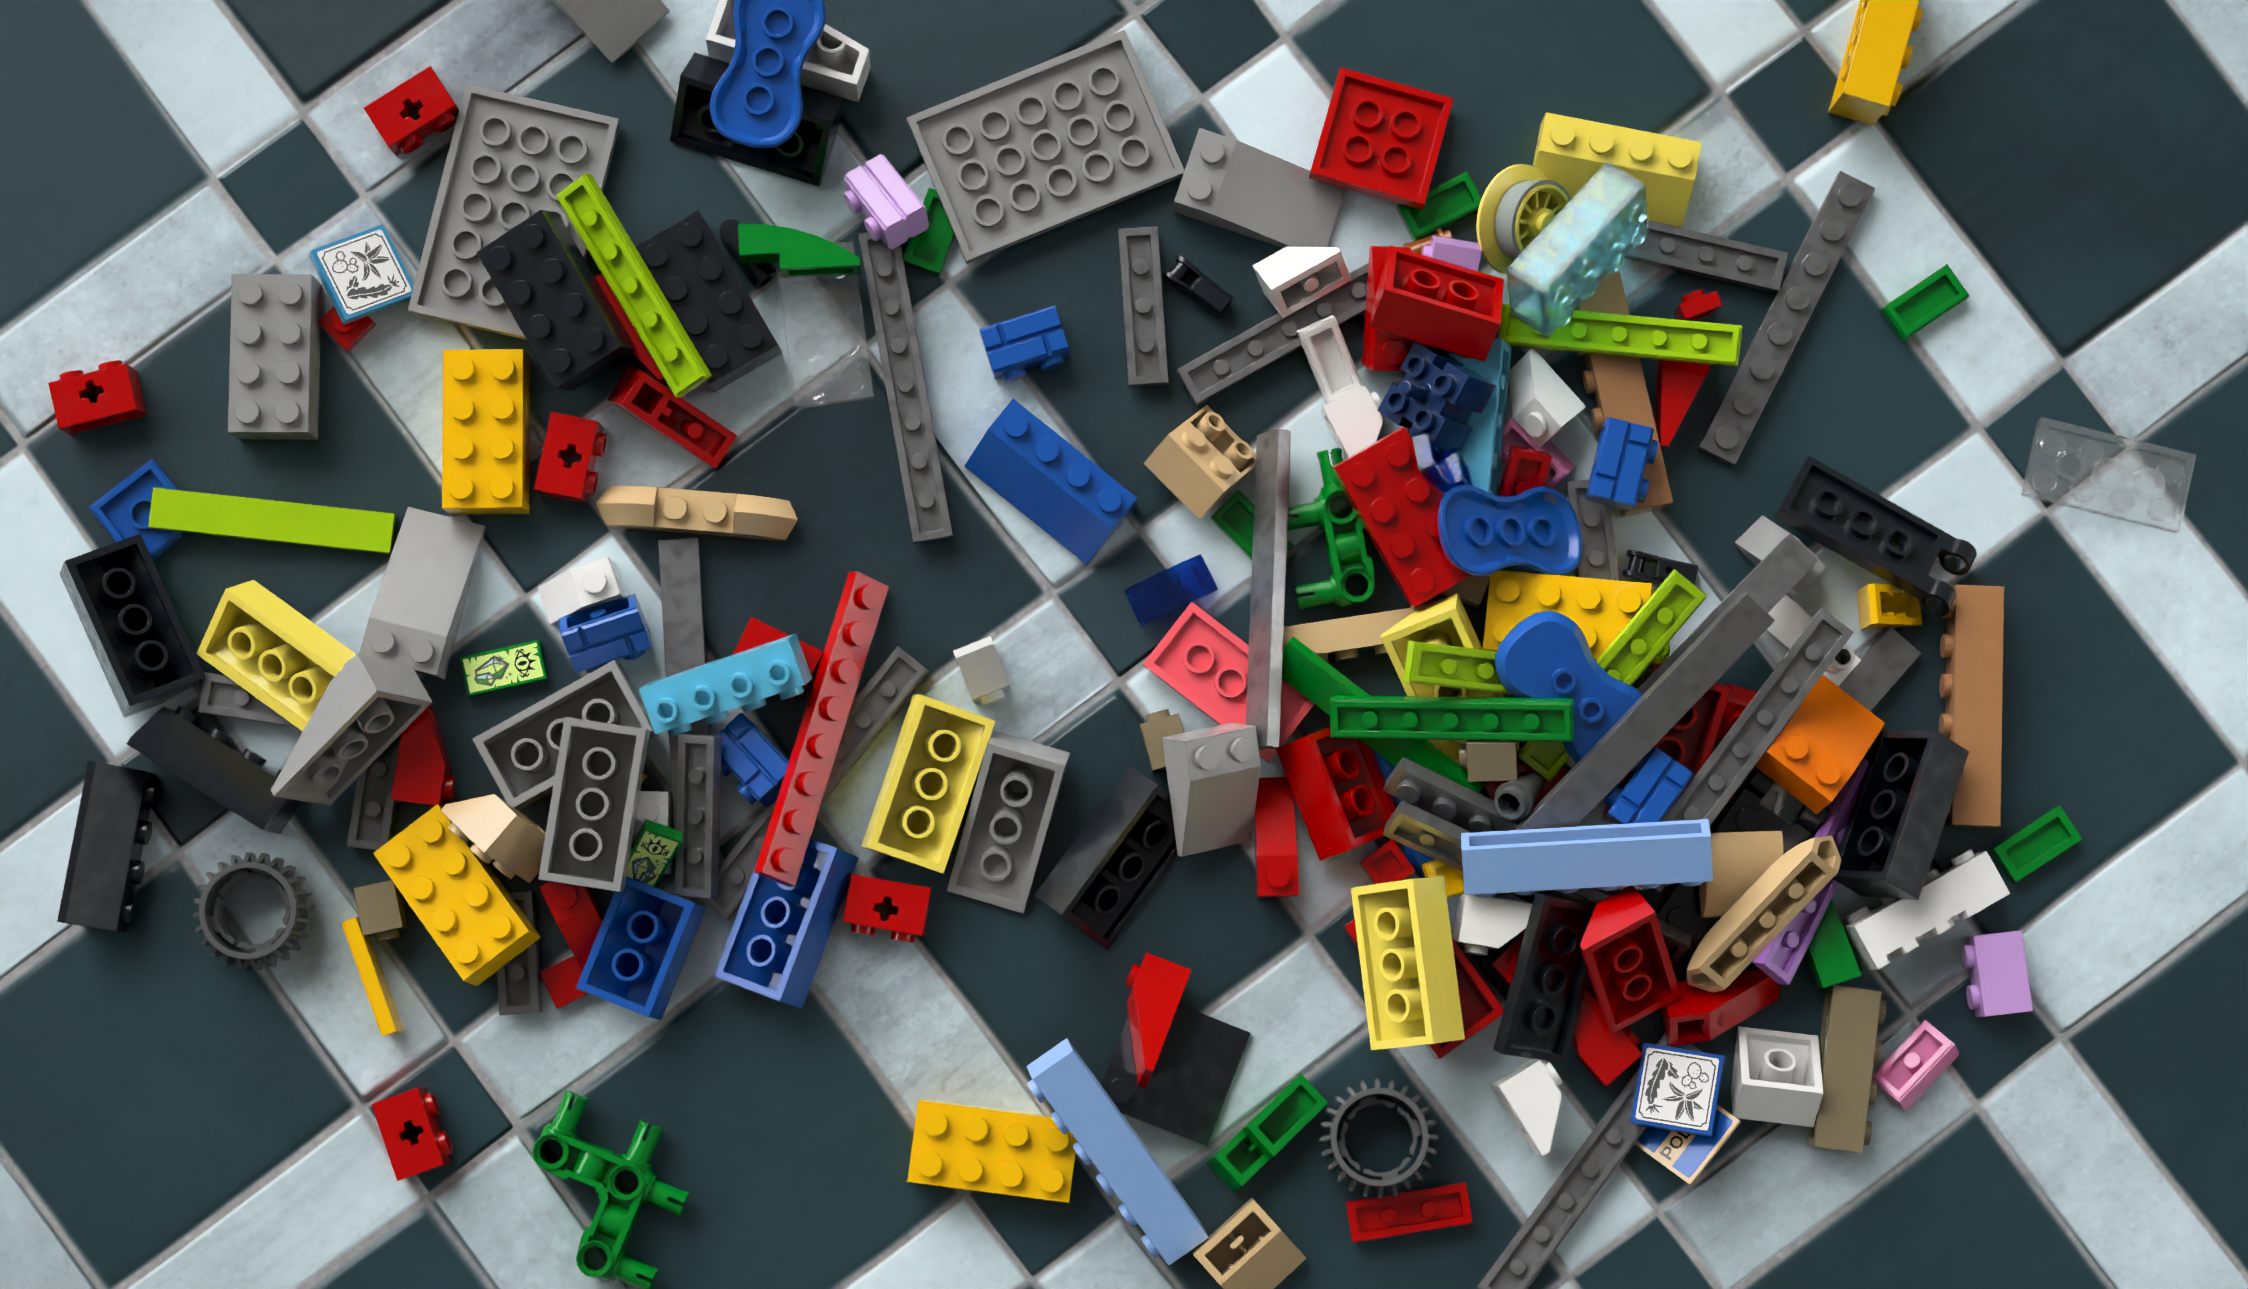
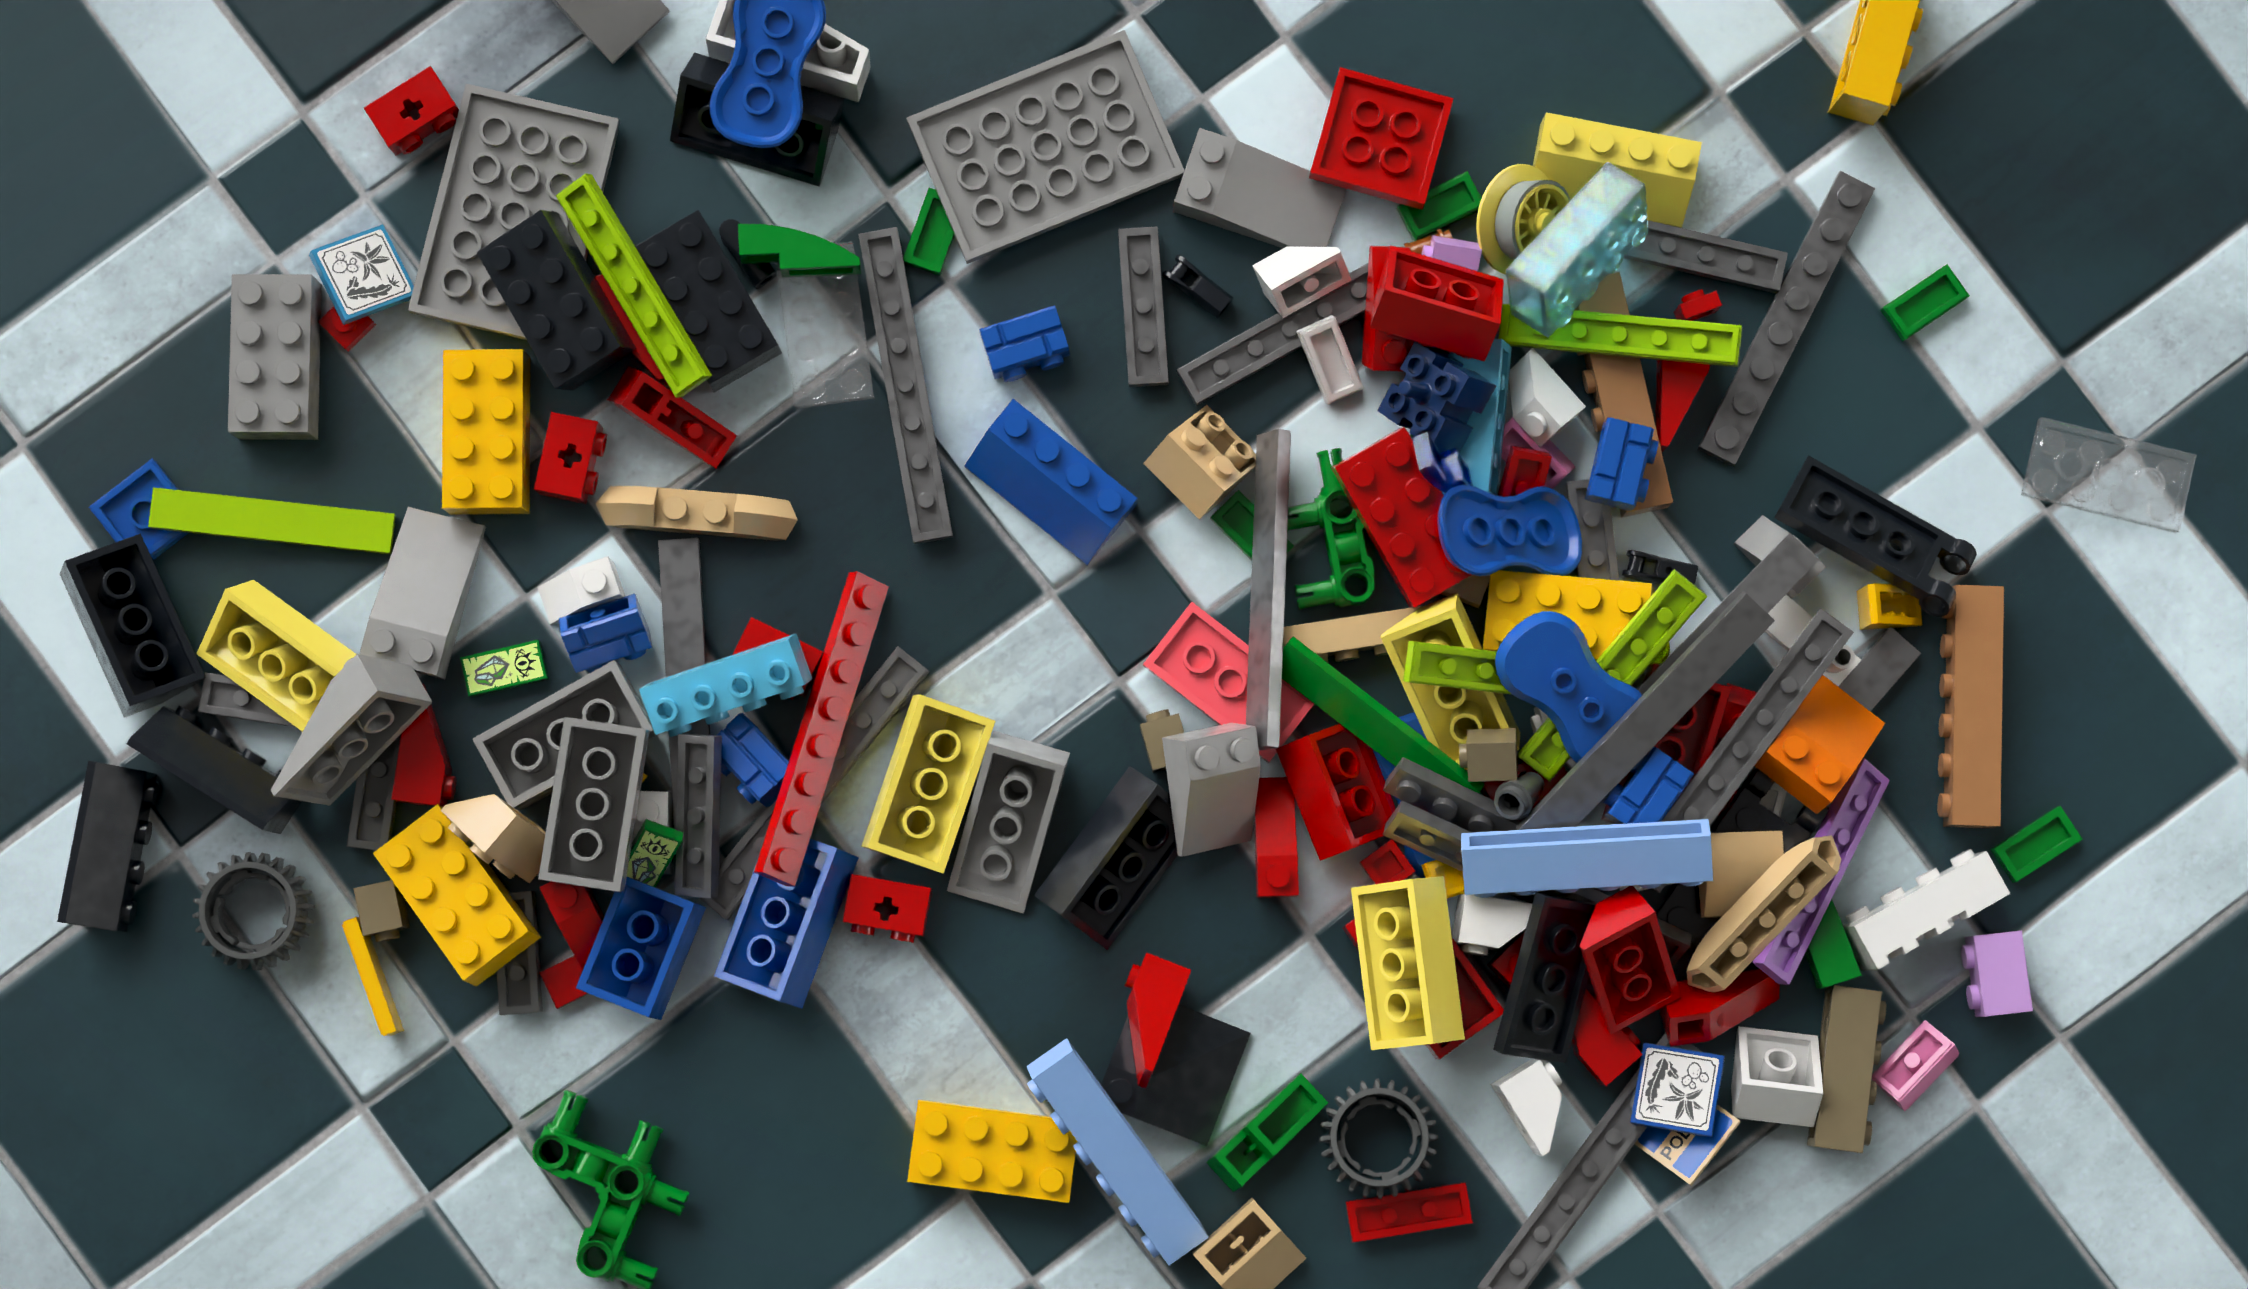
(118, 403): red brick -> none
(394, 1121): red brick -> none
(885, 202): lavender brick -> none
(982, 671): white slope -> none
(1170, 590): clear blue slope -> none
(1354, 420): white slope -> none
(1452, 718): green tile -> none
(1900, 813): black brick -> none

